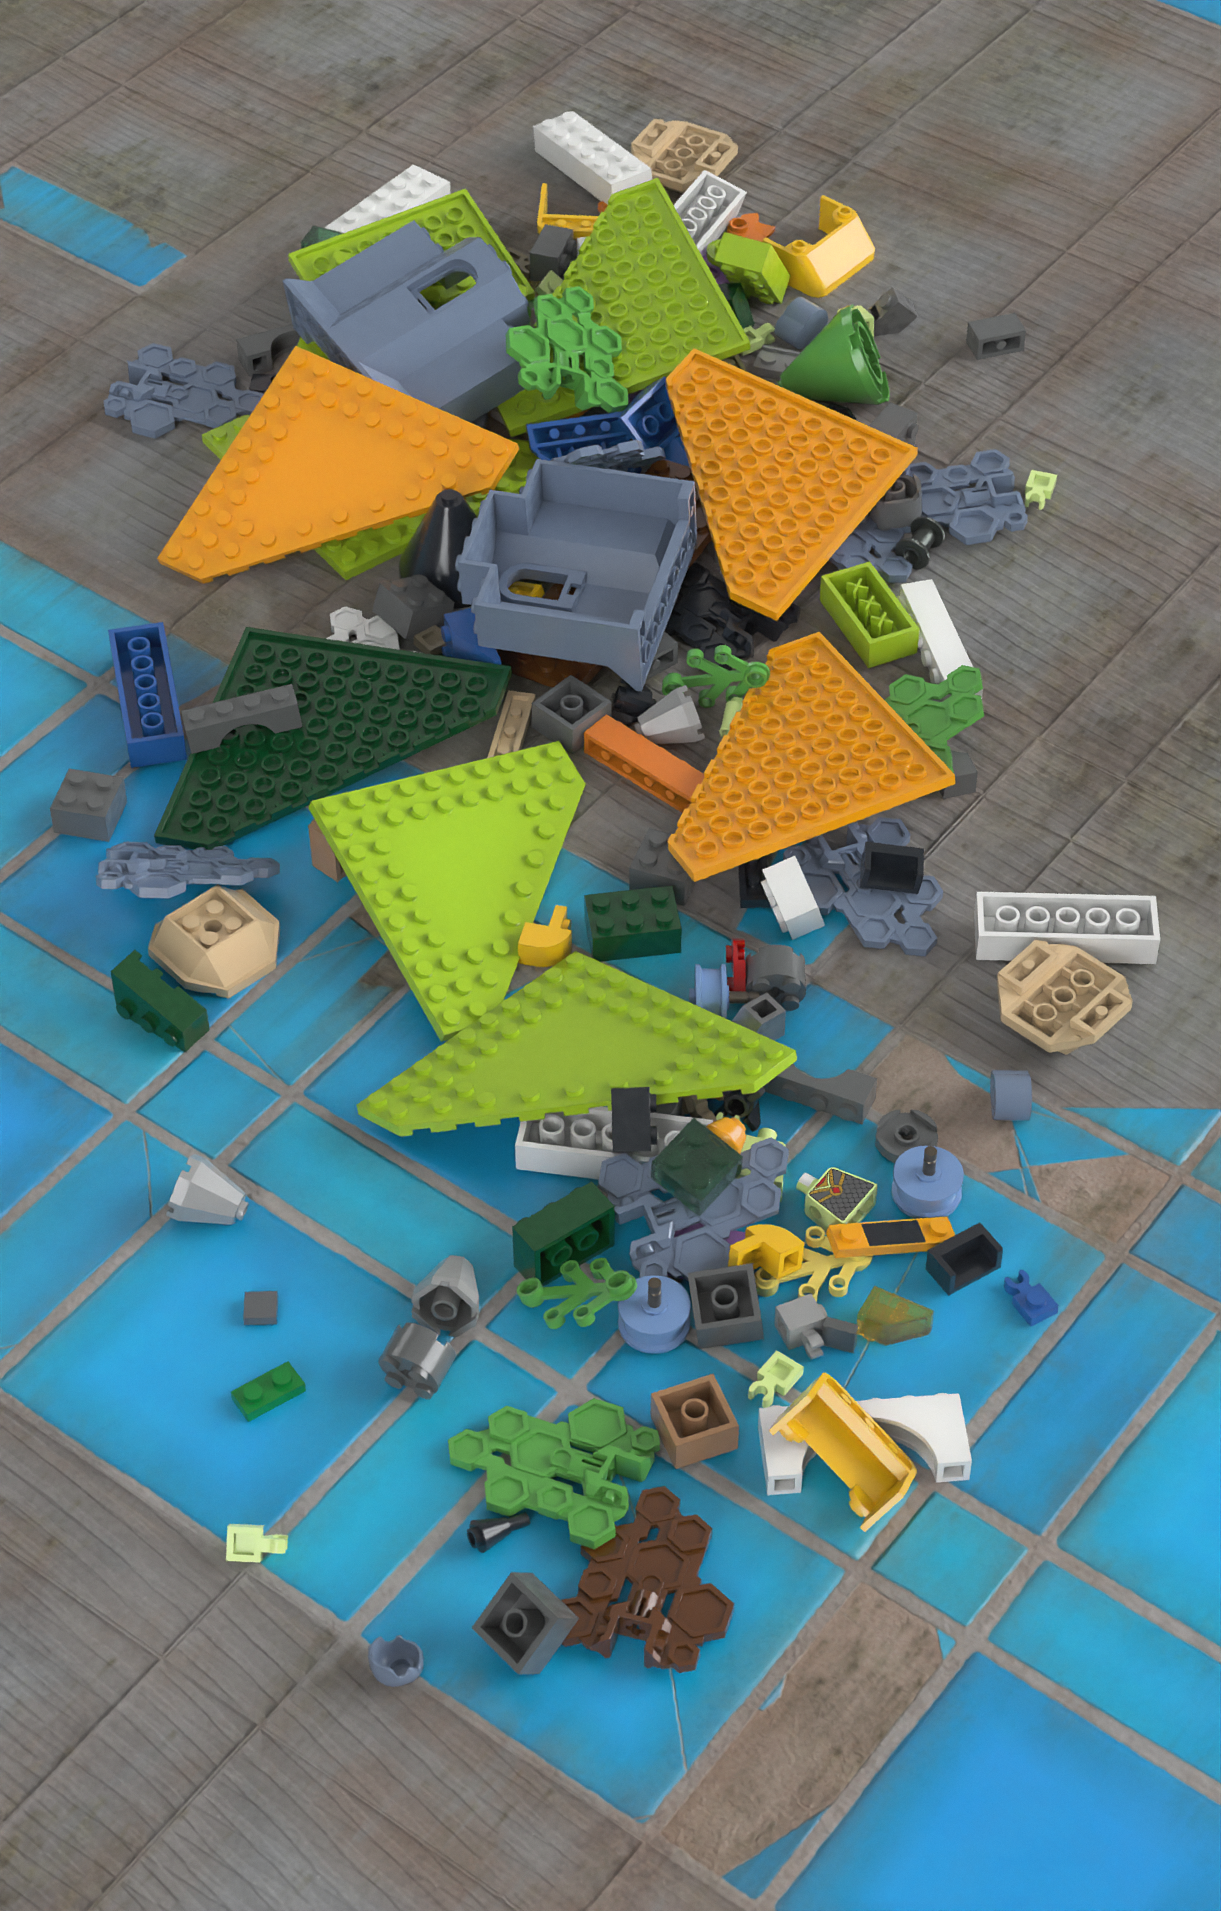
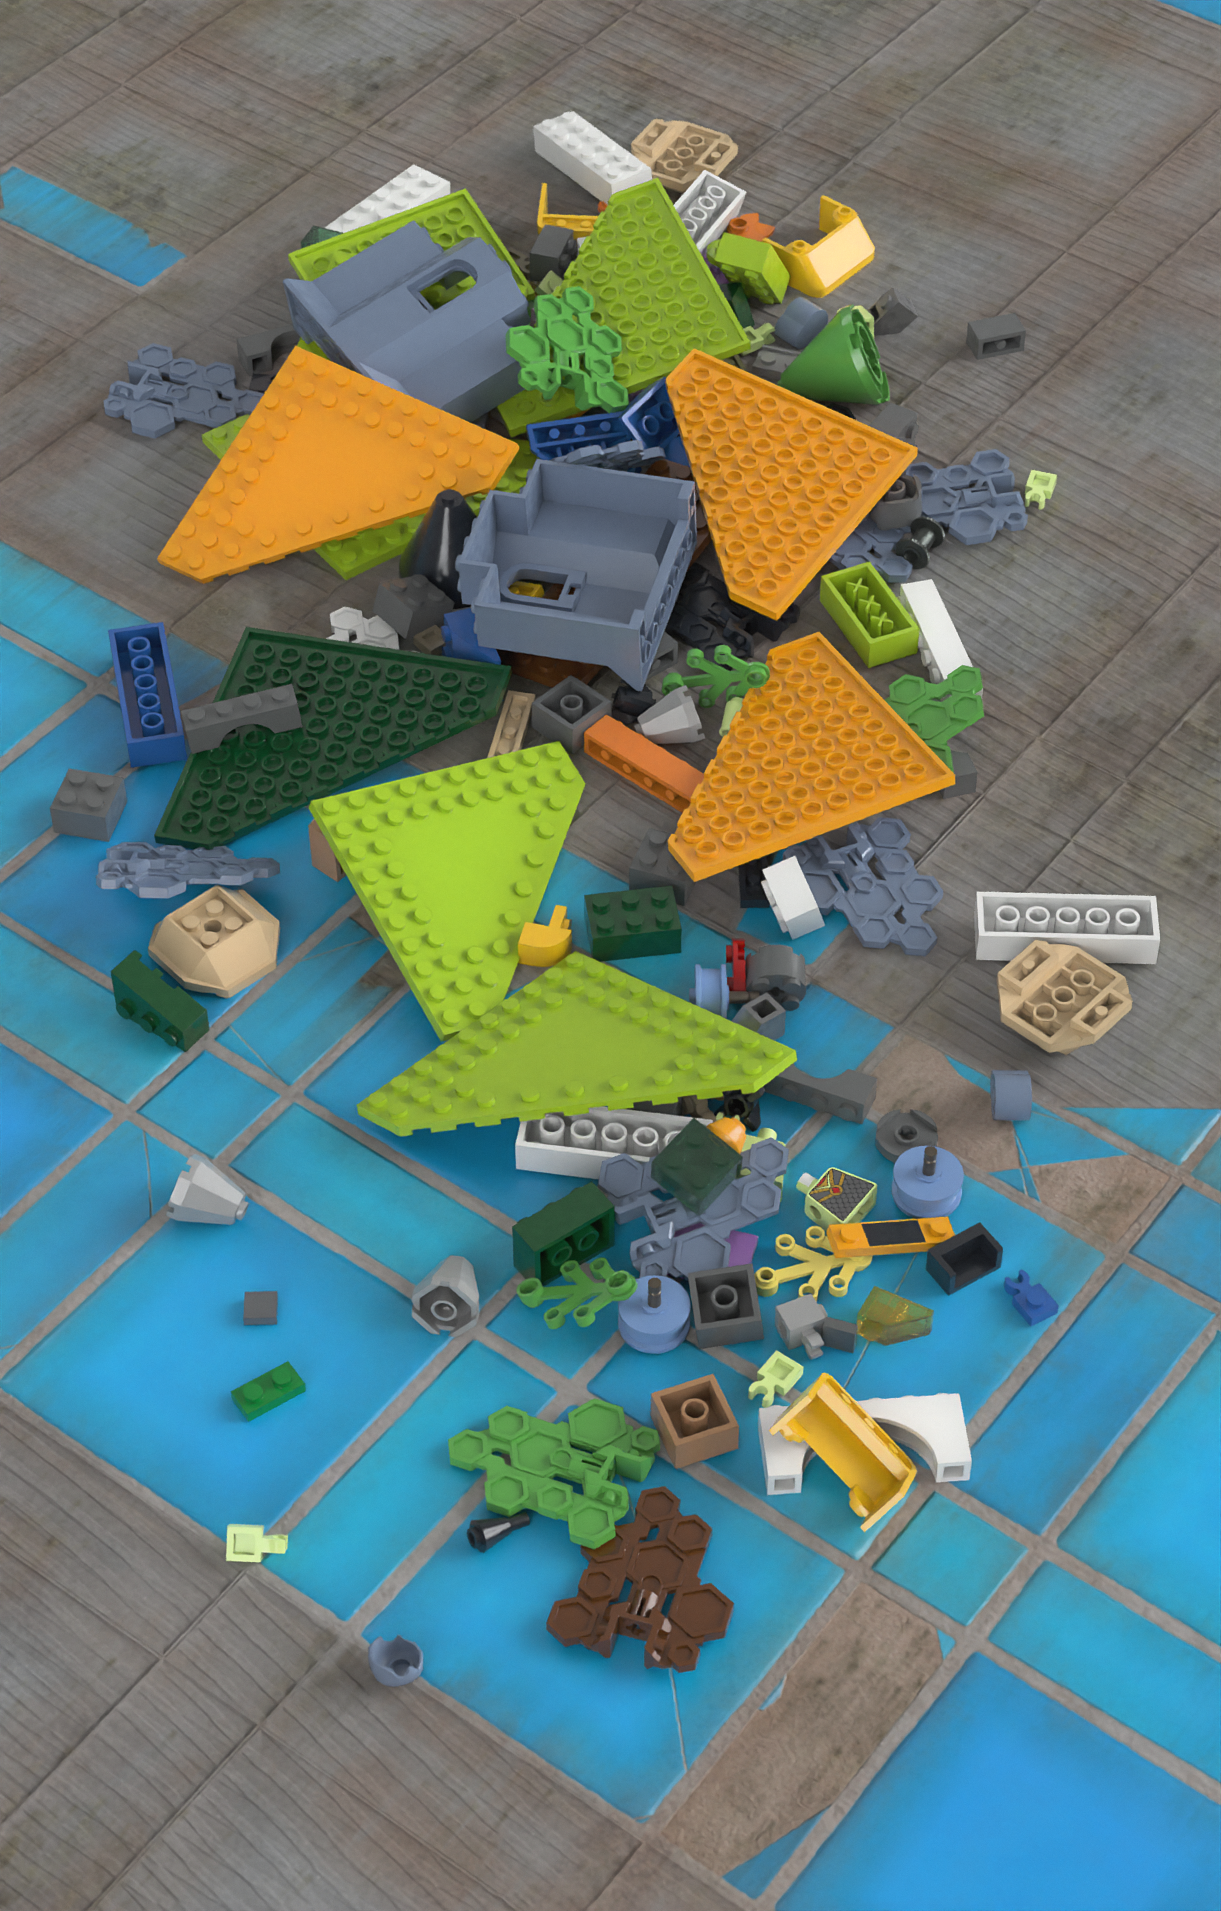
(416, 1359): dark grey brick -> none
(525, 1623): dark grey brick -> none
(631, 1119): black brick -> none
(769, 1248): yellow brick -> none
(892, 867): black panel -> none

